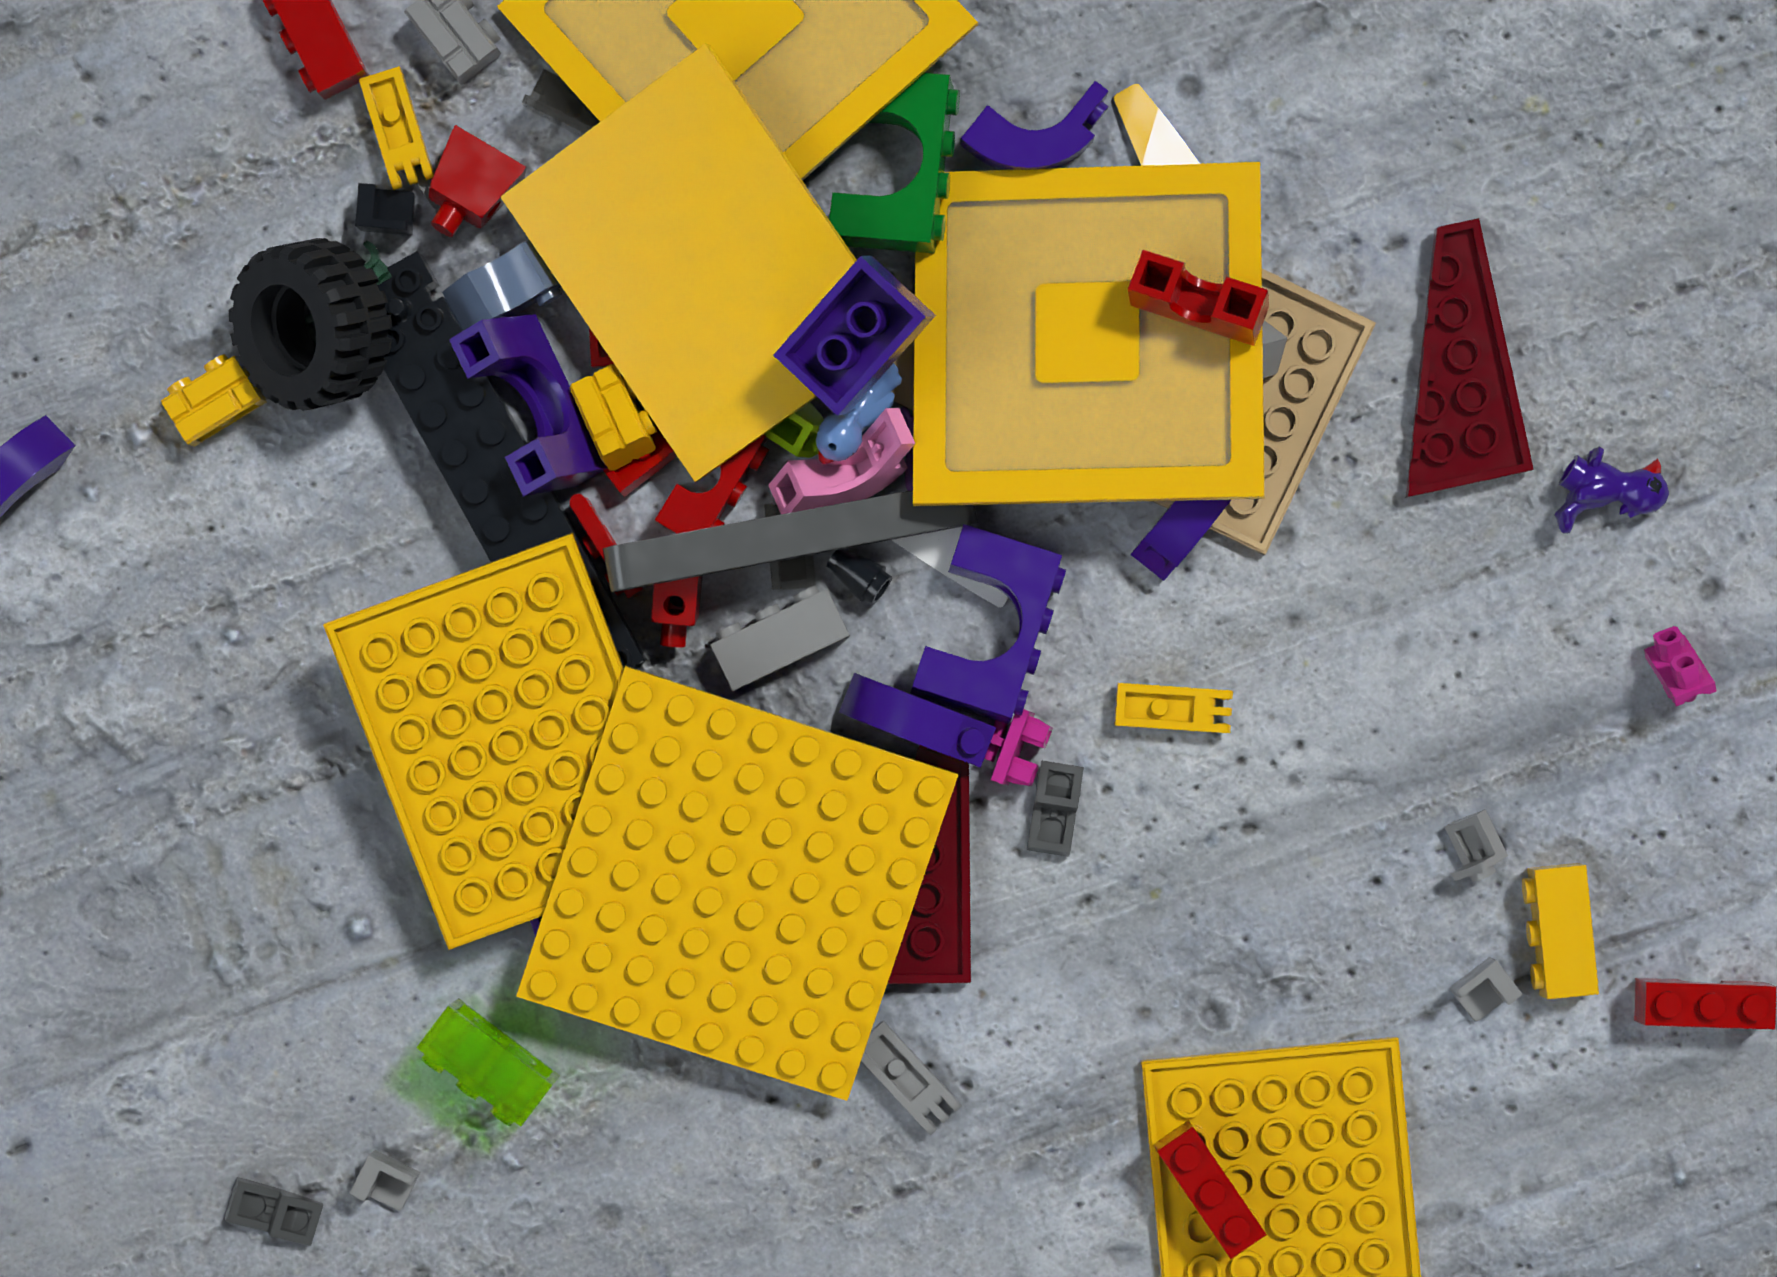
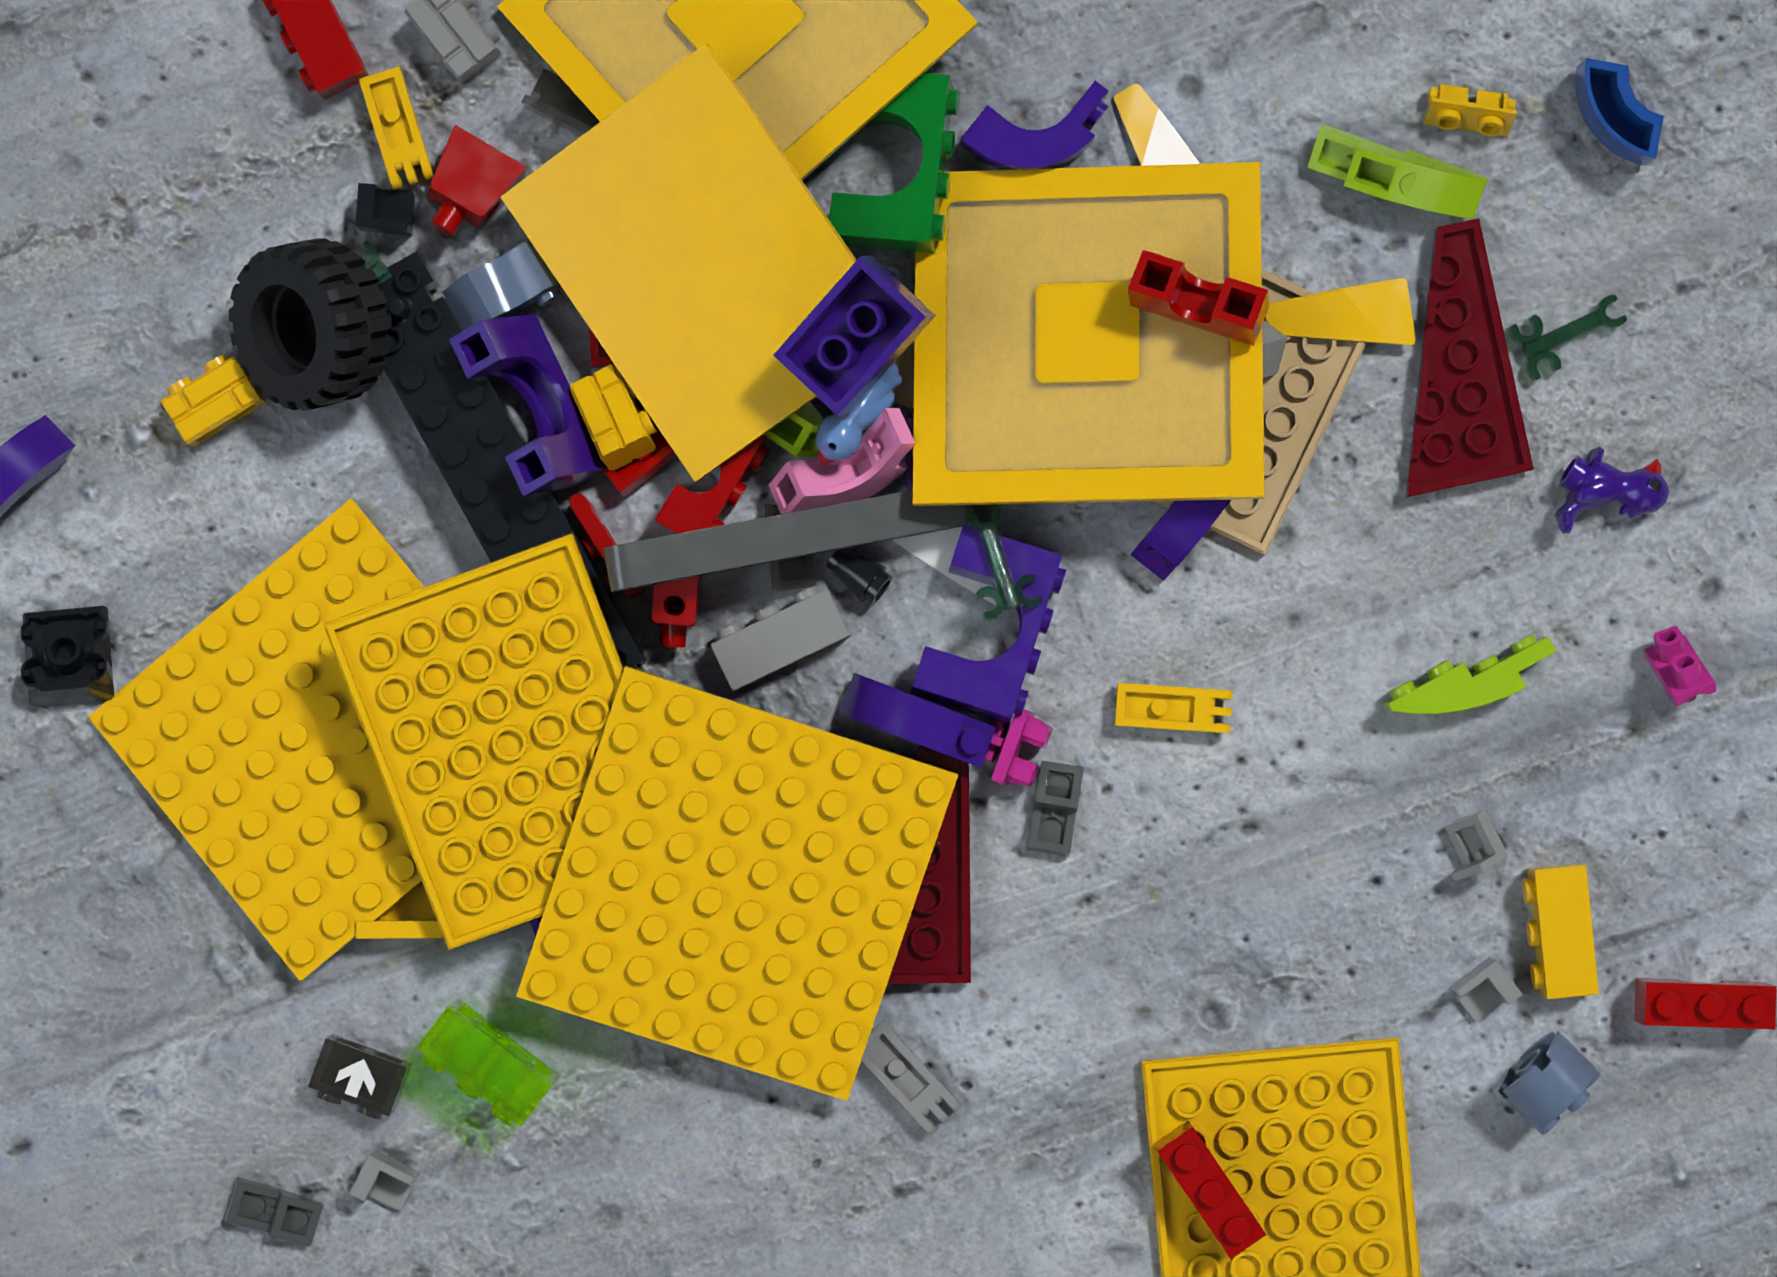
(67, 656): none -> black slope
(263, 751): none -> yellow baseplate
(359, 1076): none -> clear smoke brick
(406, 919): none -> yellow panel
(1006, 594): none -> bar
(1354, 313): none -> yellow sticker
(1397, 175): none -> lime slope
(1455, 689): none -> lime slope
(1489, 115): none -> yellow hinge
(1537, 346): none -> clear green bar
(1548, 1081): none -> sand blue brick
(1614, 112): none -> blue brick

